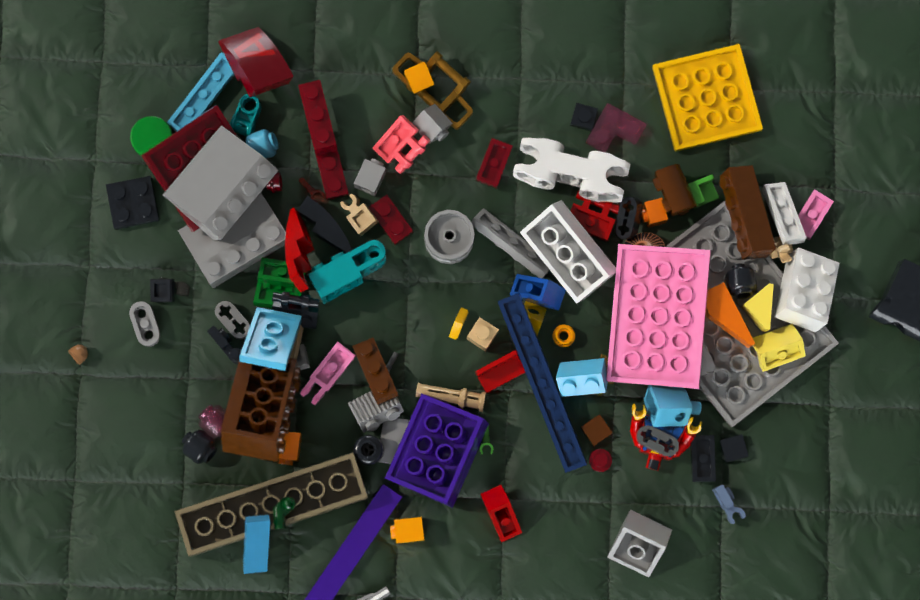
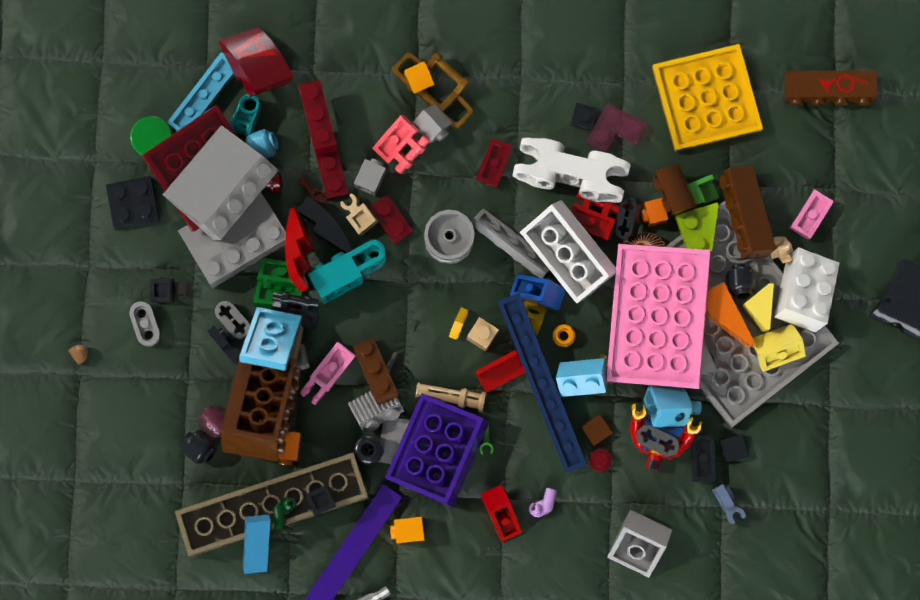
(320, 500): none -> black plate
(544, 506): none -> lavender arm
(698, 227): none -> lime wing
(784, 213): white plate -> none
(829, 86): none -> reddish brown brick

